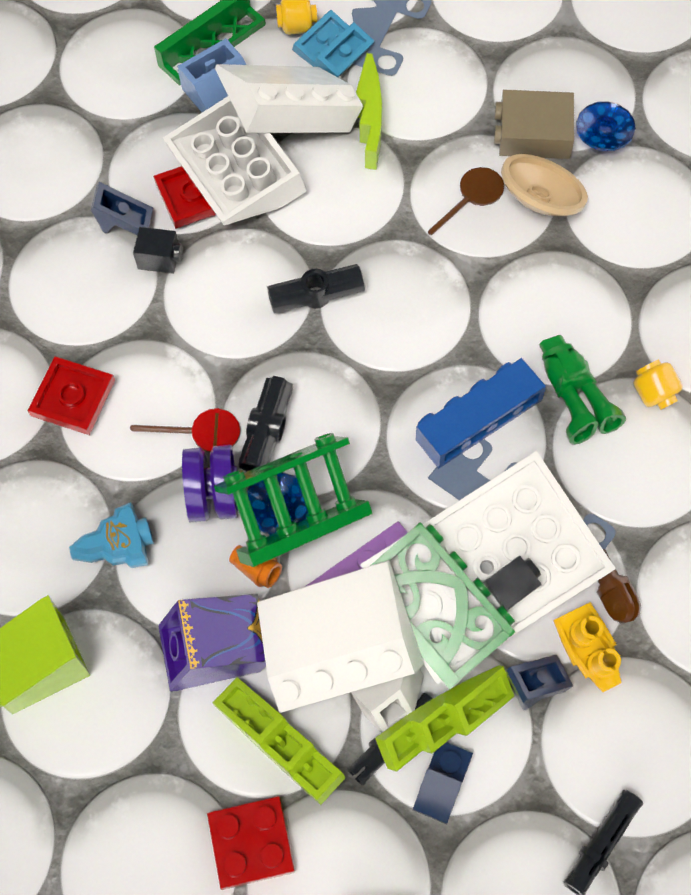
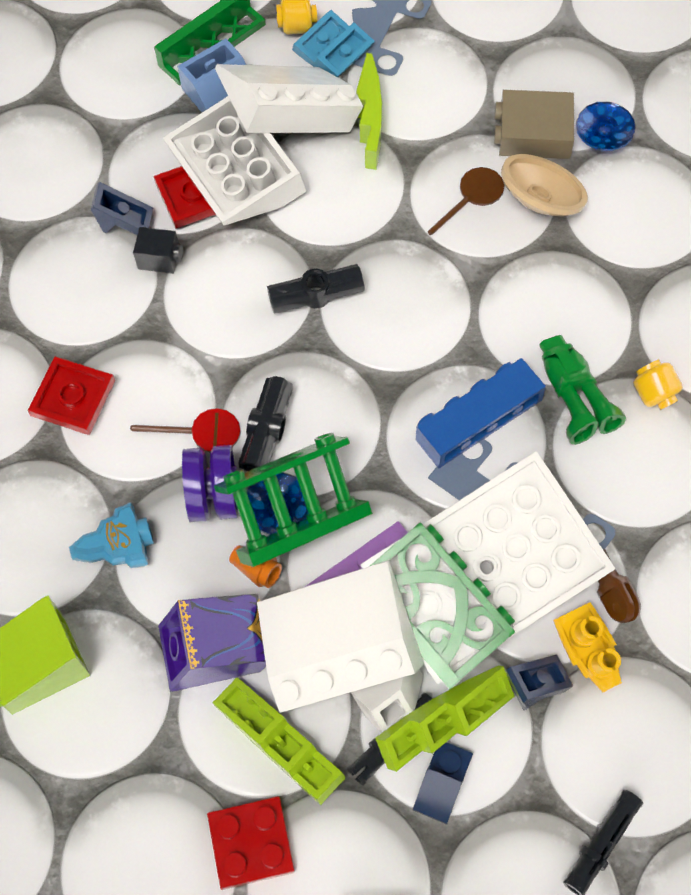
(513, 582): black brick -> none

